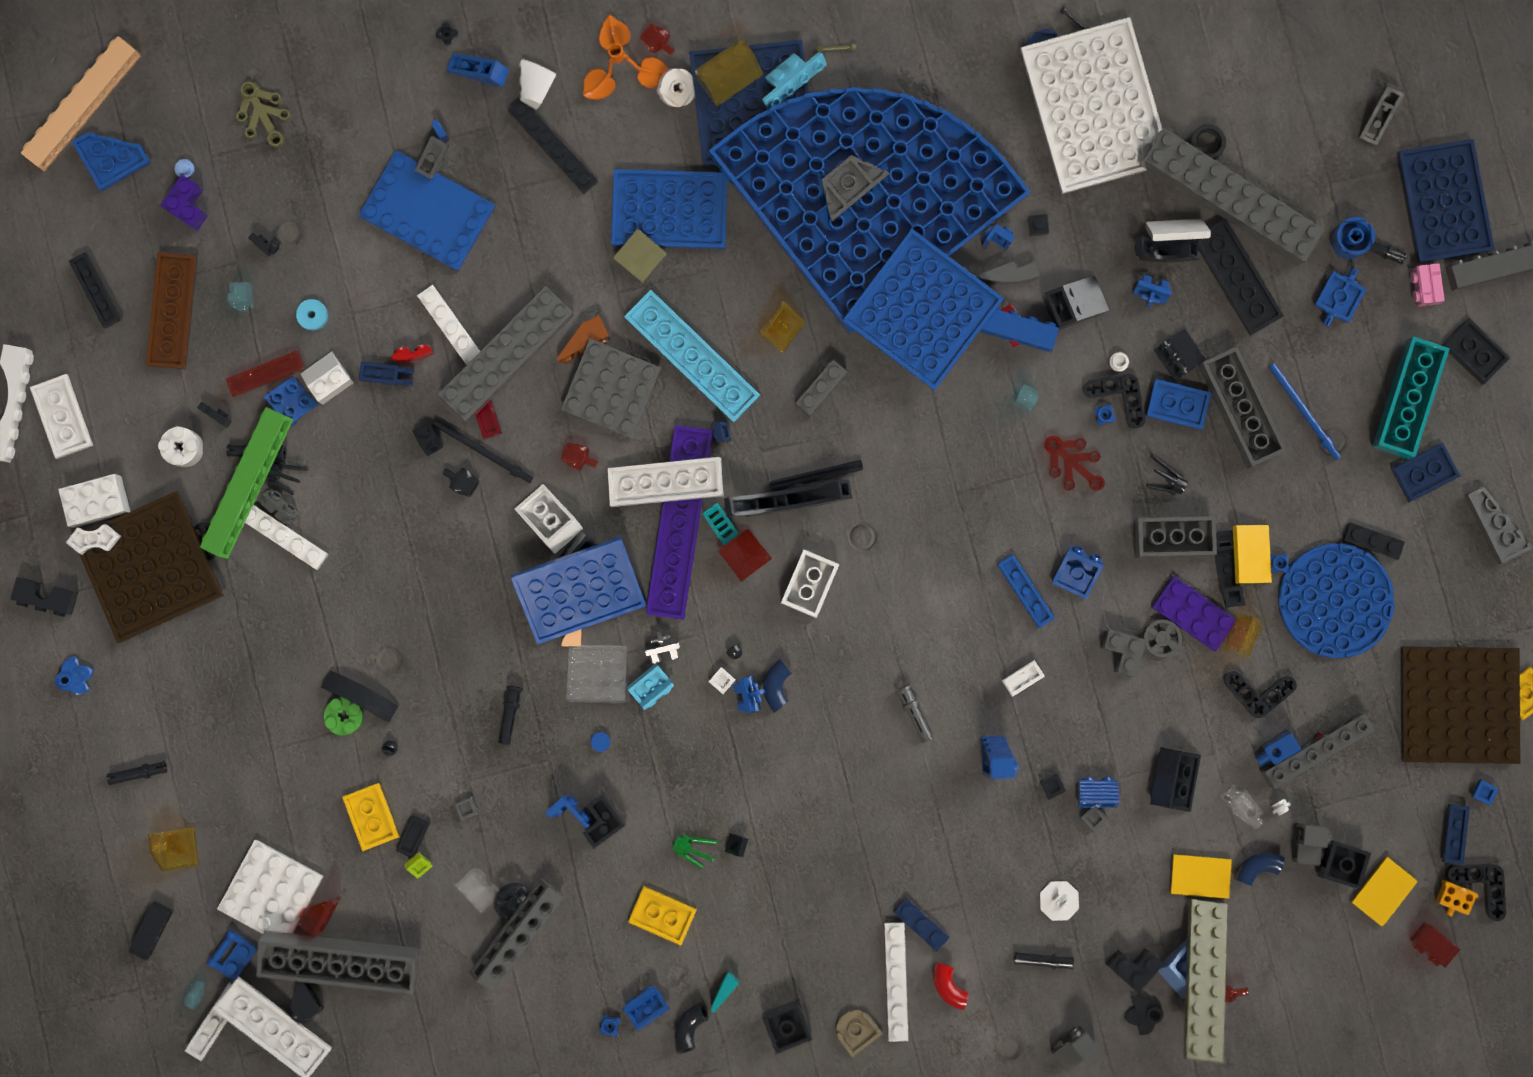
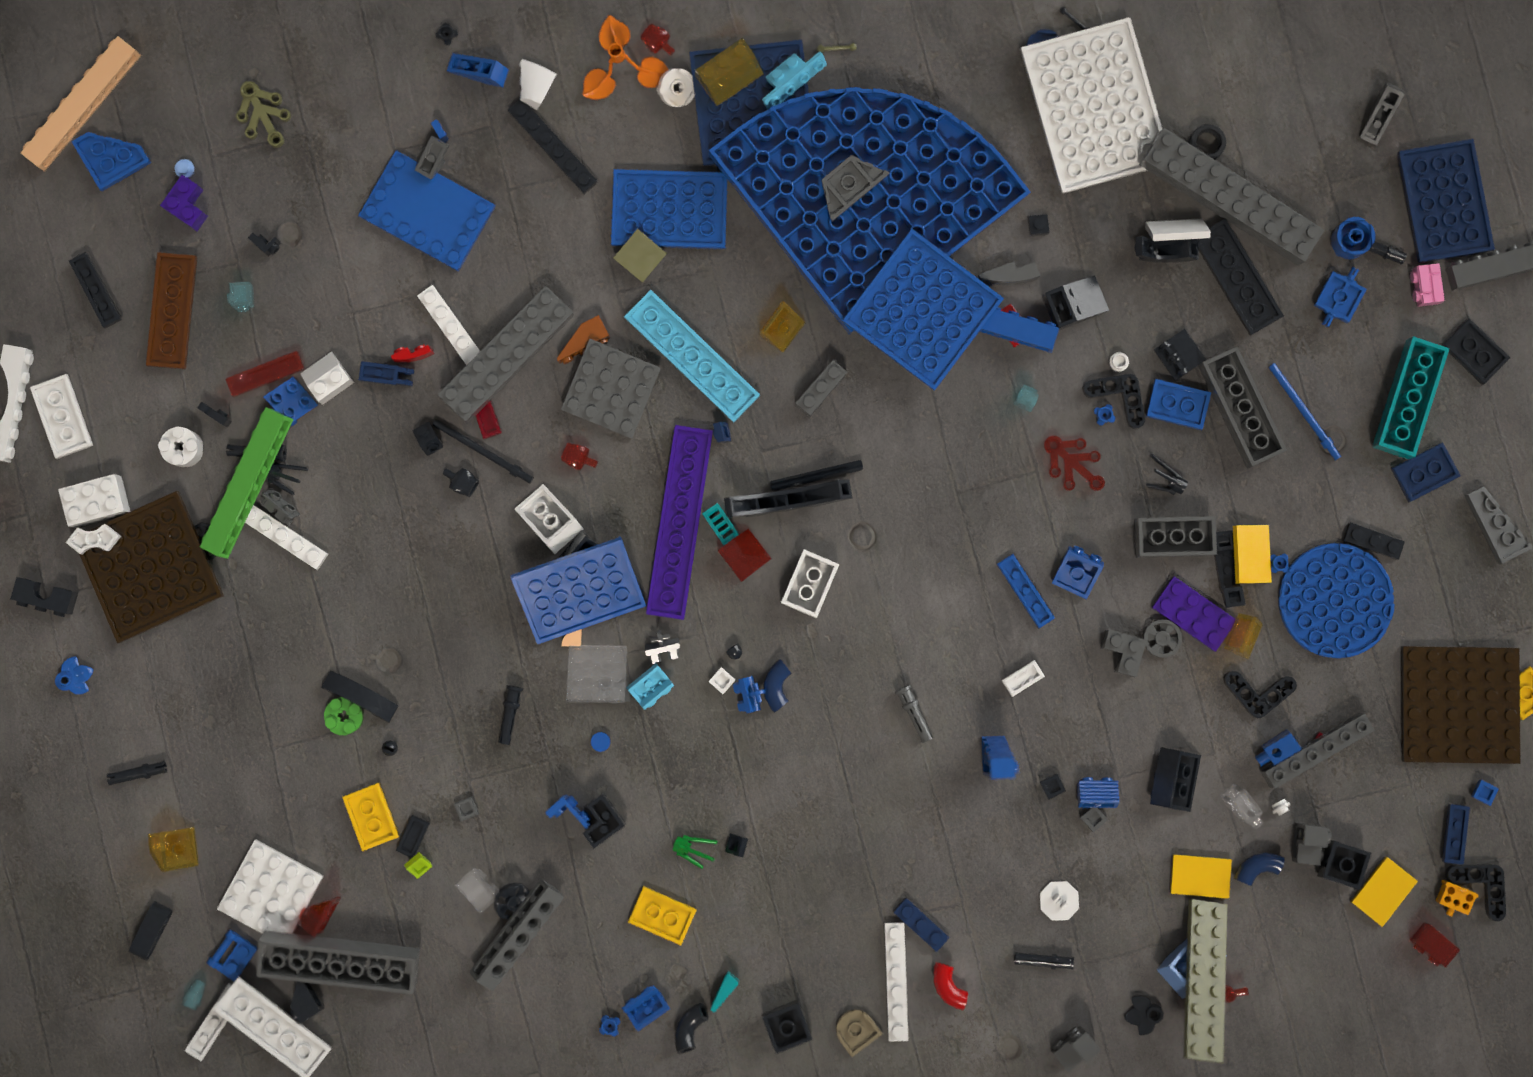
(306, 308): medium azure piece -> none
(665, 482): white plate -> none
(999, 235): blue bracket -> none
(1135, 973): black brick -> none
(1151, 292): blue hips -> none

